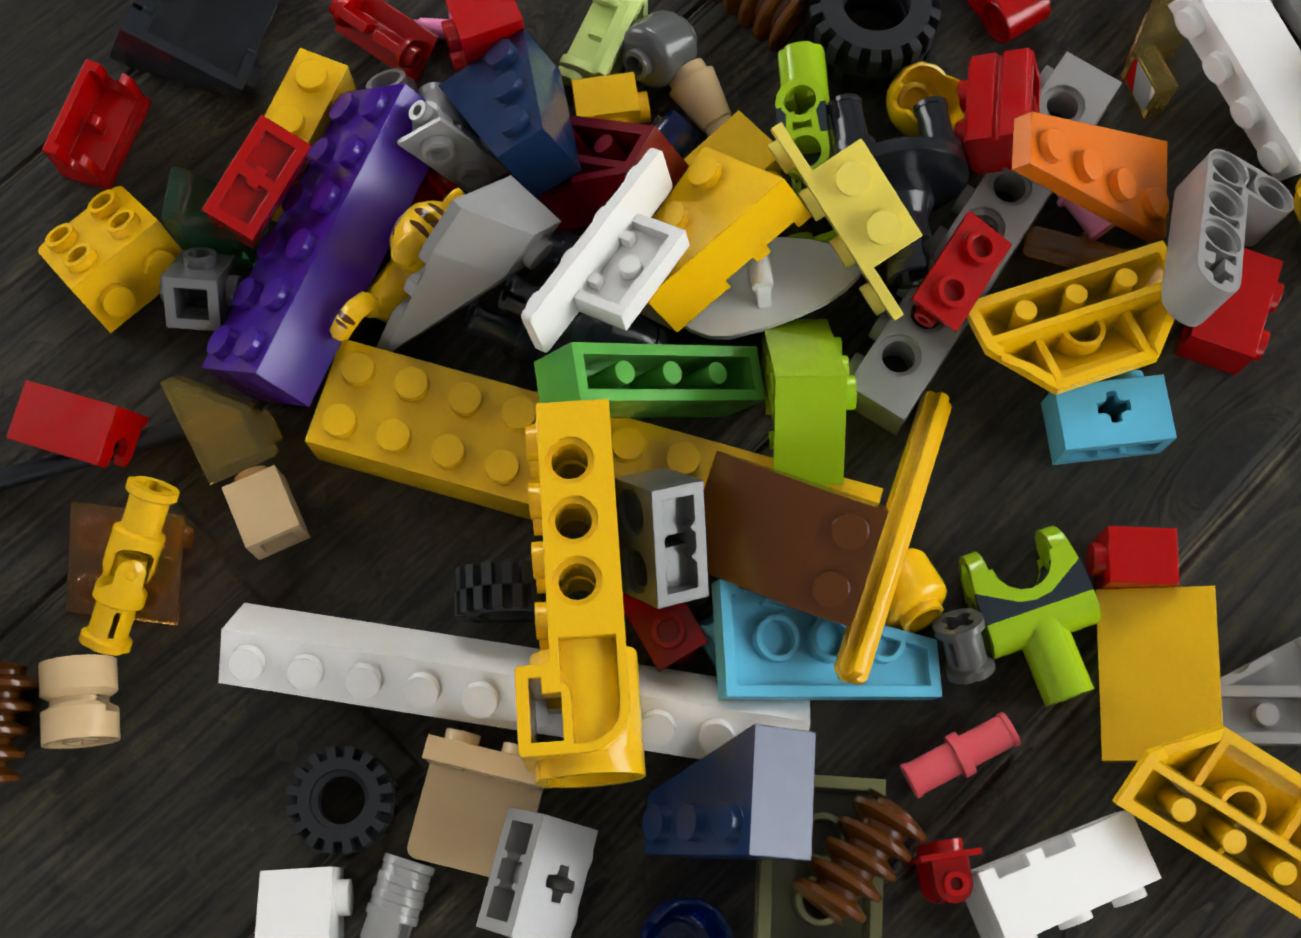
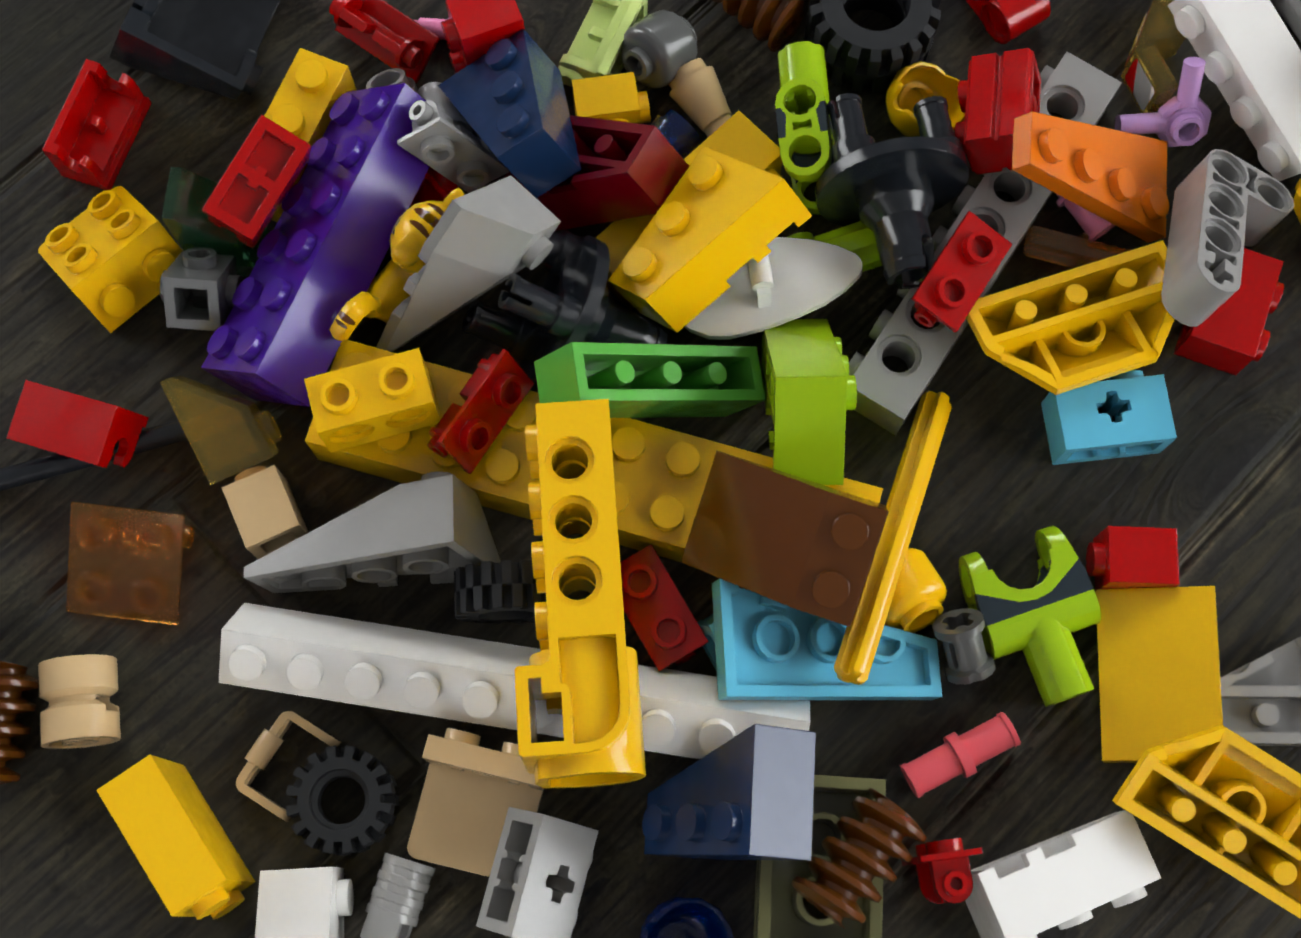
(125, 568): yellow piece -> none
(177, 839): none -> yellow brick
(263, 752): none -> tan piece
(372, 400): none -> yellow brick
(404, 531): none -> light grey wedge
(489, 403): none -> red hinge
(614, 261): white bracket -> none
(662, 537): dark grey brick -> none
(858, 206): light yellow bracket -> none
(1182, 118): none -> lavender piece

